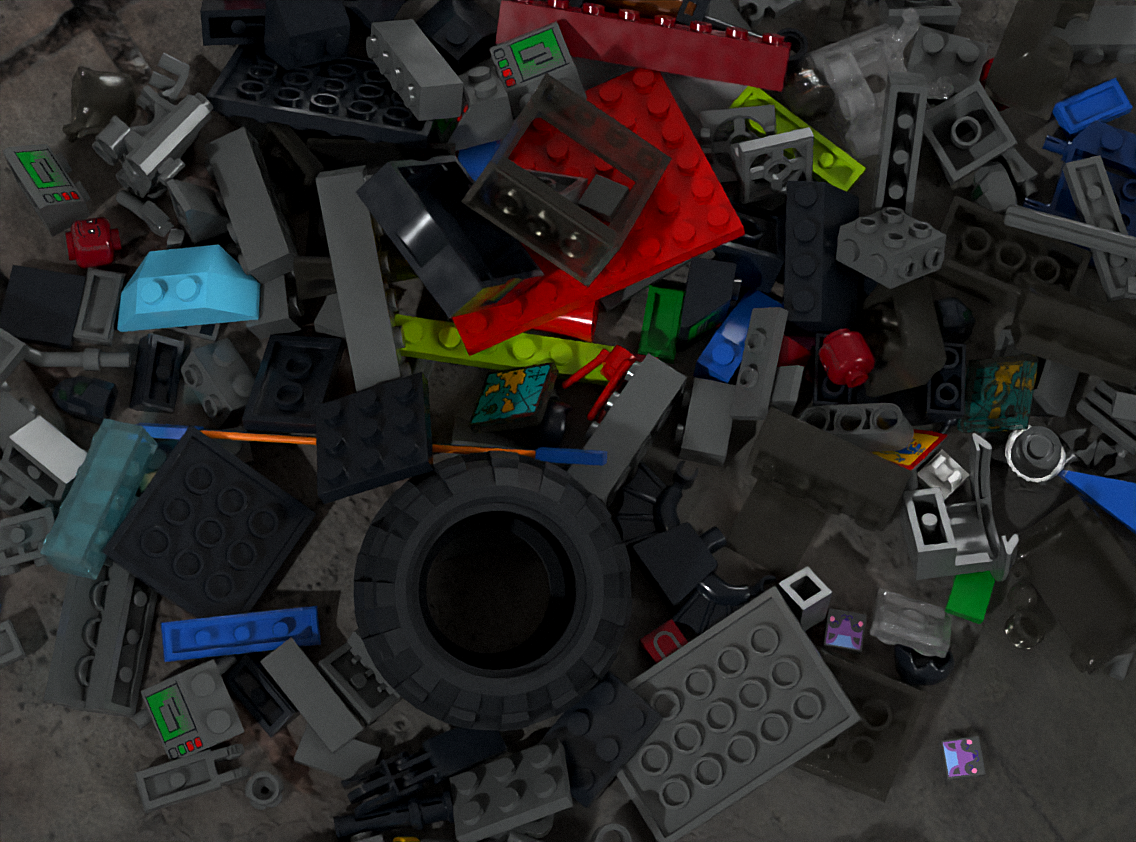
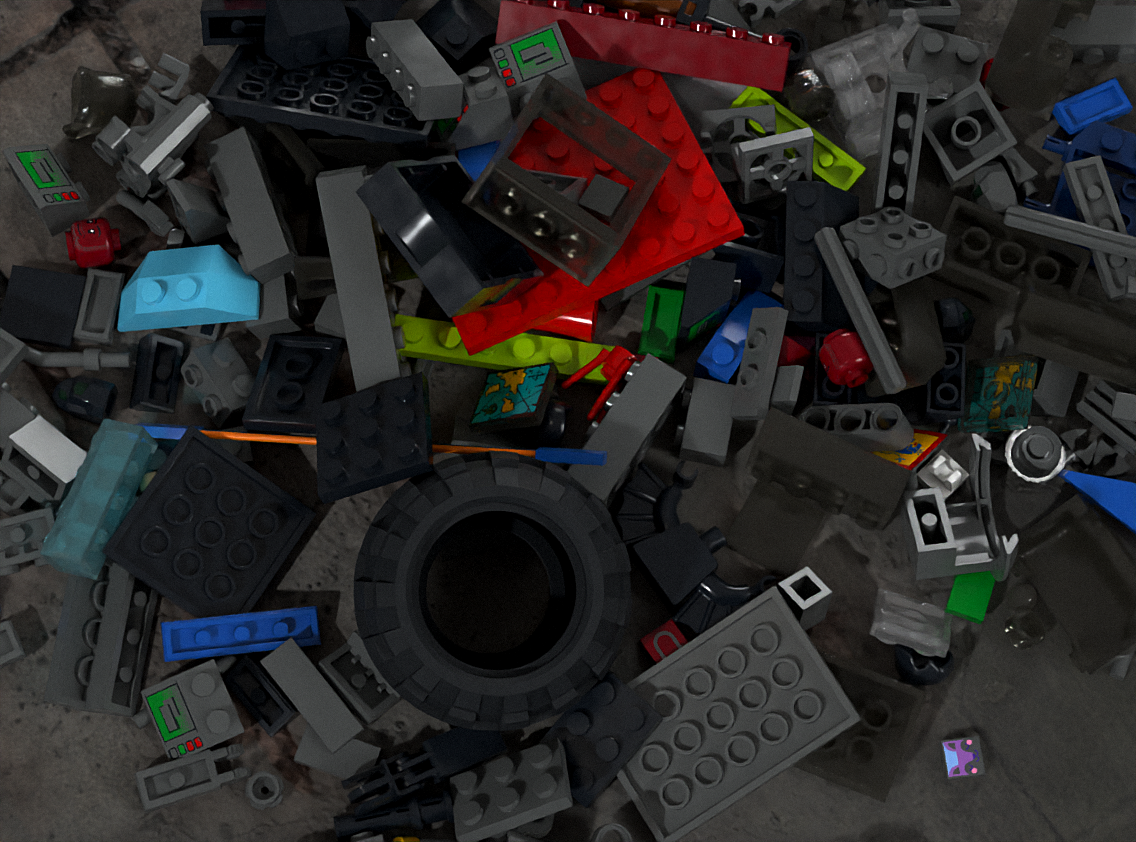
(844, 631): tile -> none
(860, 311): none -> dark grey axle

